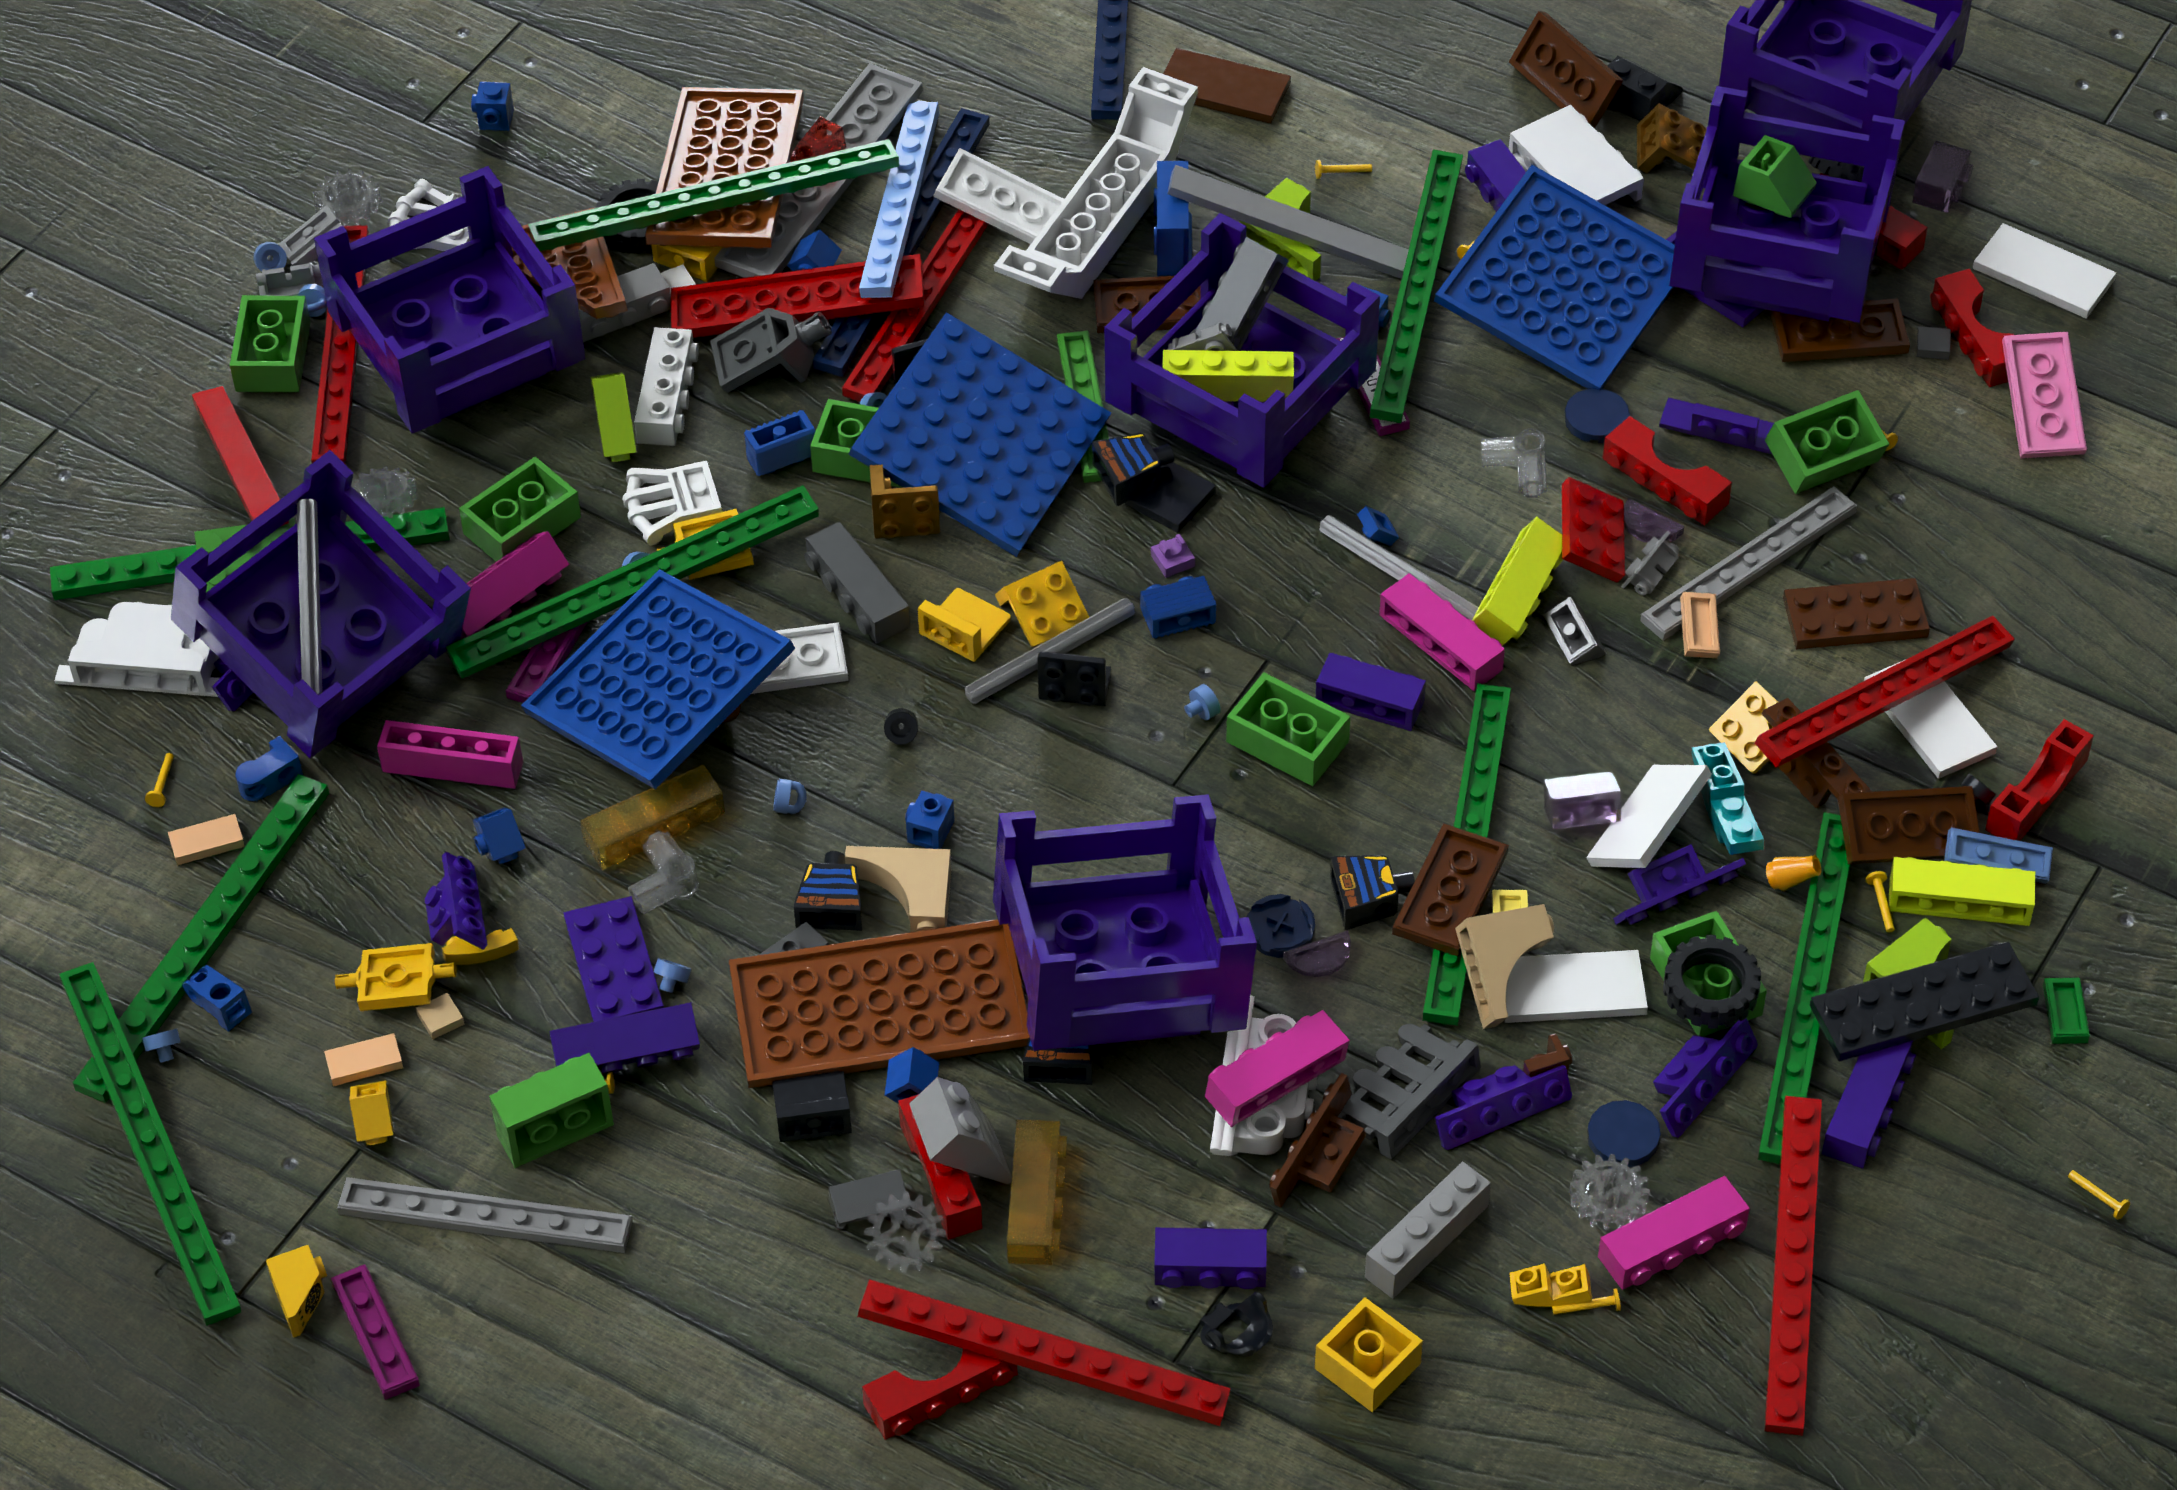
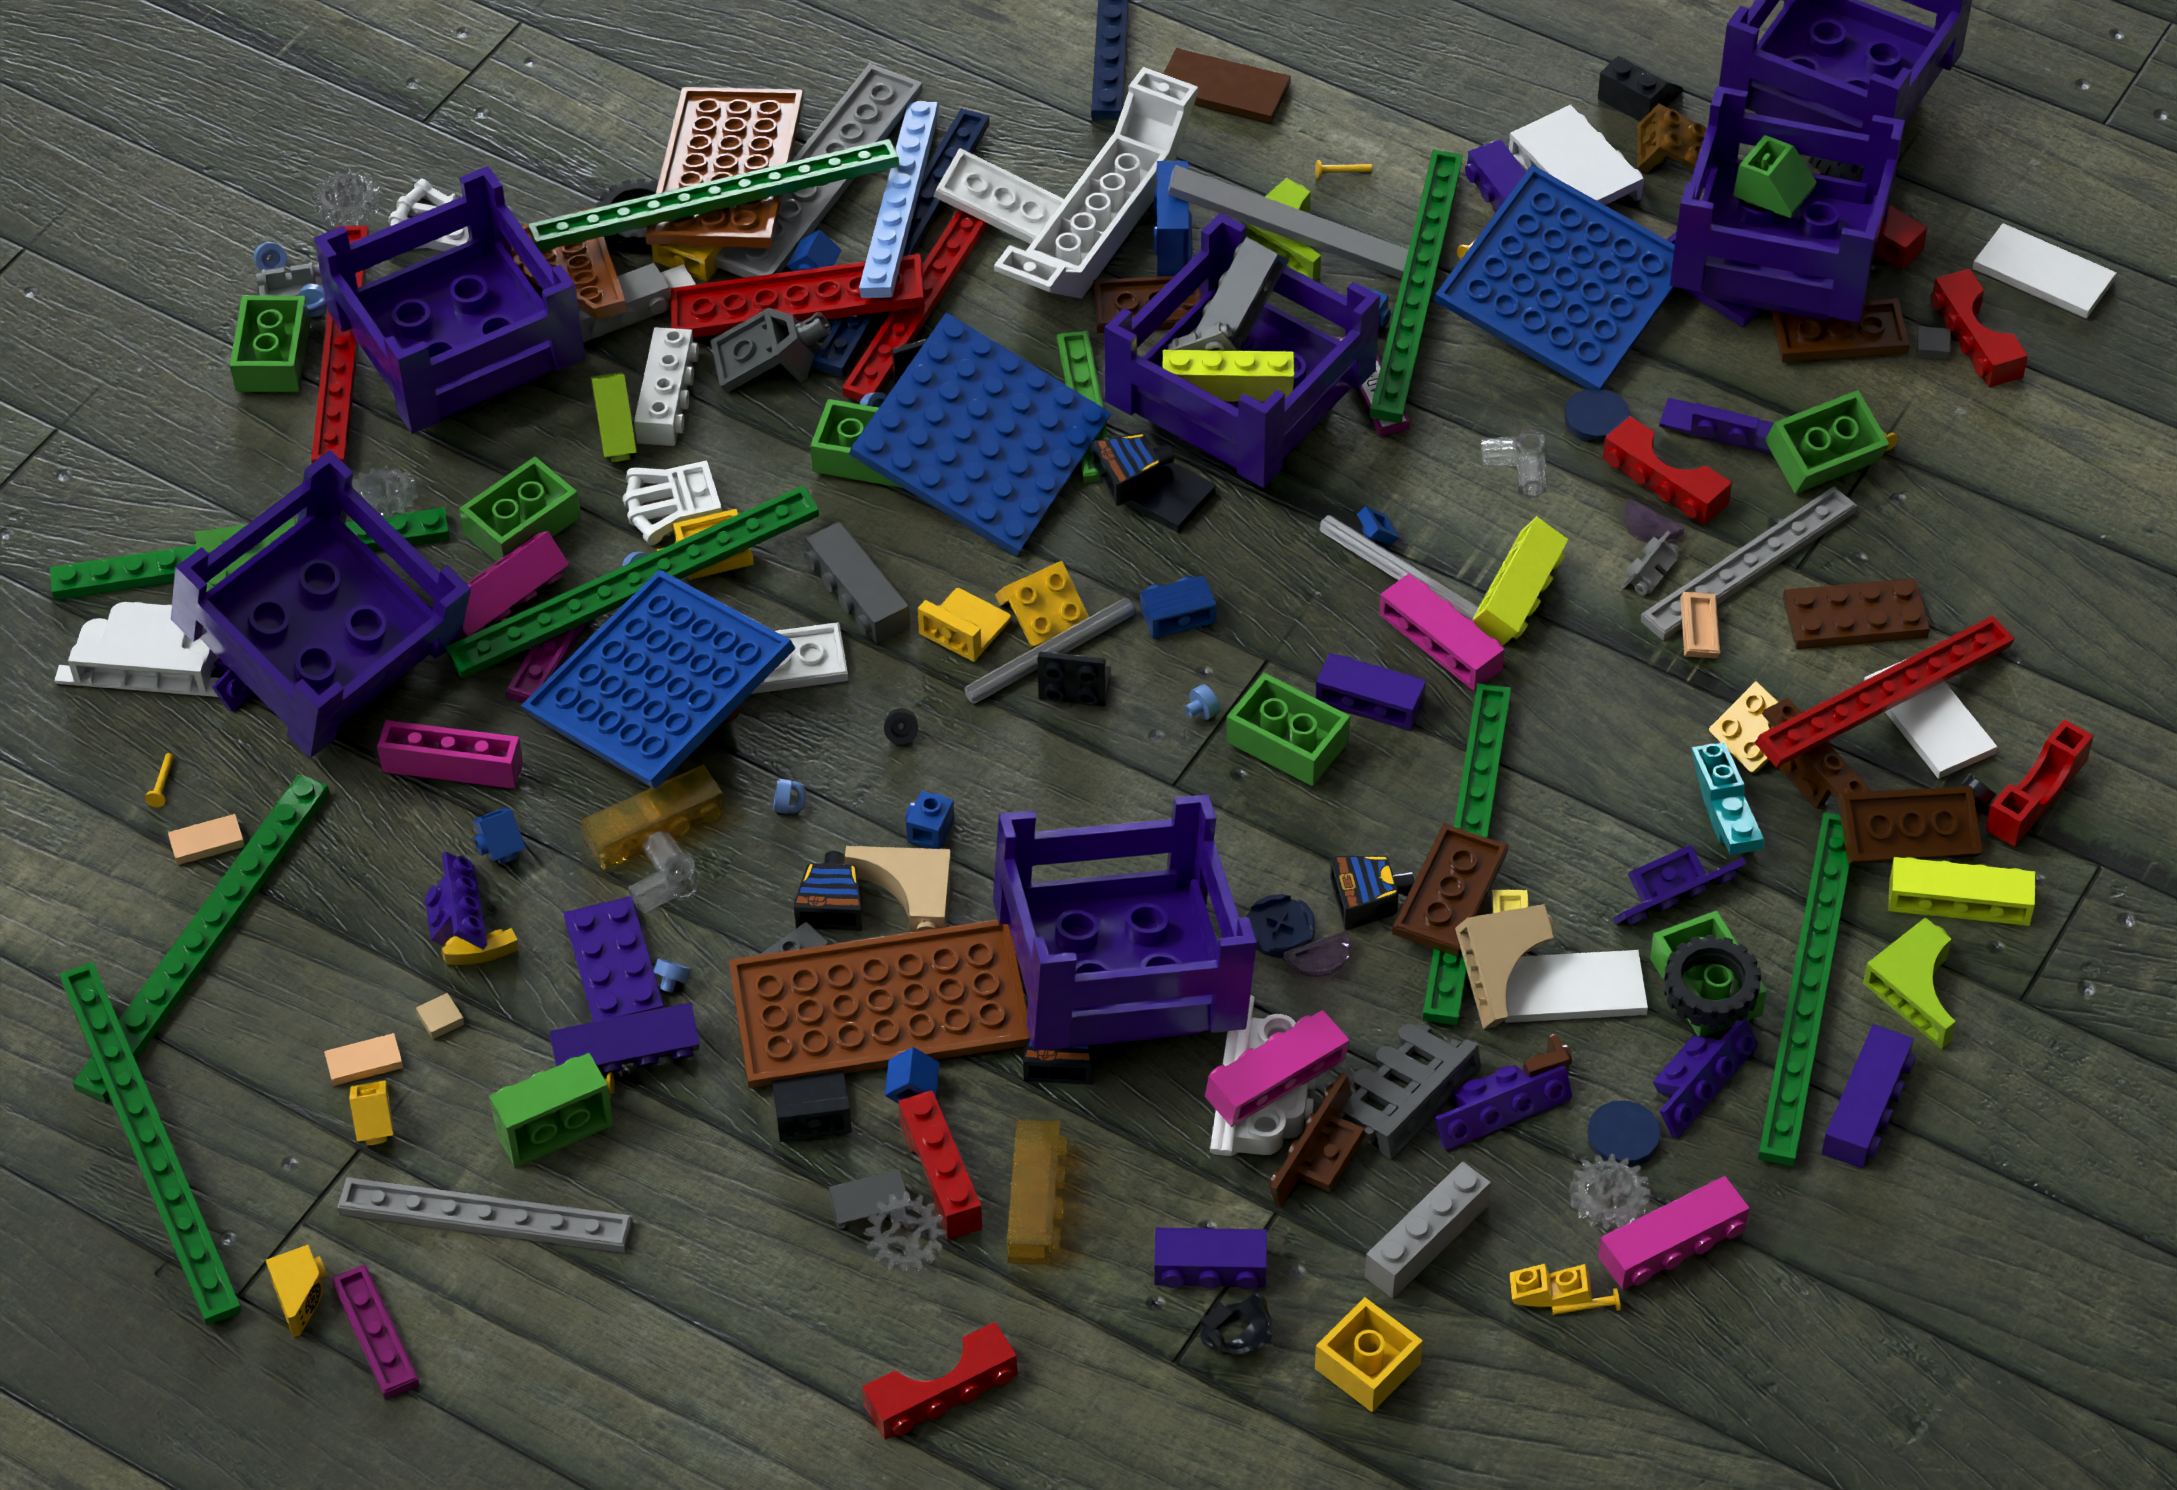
(162, 1043): medium blue tile -> none
(218, 997): blue leg -> none
(236, 451): red tile -> none
(268, 772): blue leg -> none
(300, 244): light grey plate -> none
(309, 594): light grey axle -> none
(396, 976): yellow plate -> none
(493, 106): blue brick -> none
(779, 443): blue brick -> none
(818, 142): clear red leg -> none
(902, 510): pearl gold bracket -> none
(958, 1131): light grey slope -> none
(1044, 1352): red plate -> none
(1172, 556): medium lavender tile -> none
(1565, 69): reddish brown plate -> none
(1574, 632): flat silver slope -> none
(1582, 800): clear purple brick -> none
(1593, 529): red plate -> none
(1649, 816): white tile -> none
(1790, 871): light orange cone -> none
(1793, 1266): red plate -> none
(1876, 879): yellow pin -> none
(1923, 1001): black plate -> none
(1942, 177): clear purple brick -> none
(1998, 852): medium blue tile -> none
(2044, 395): bright pink plate -> none
(2066, 1010): green tile -> none
(2120, 1208): yellow pin -> none

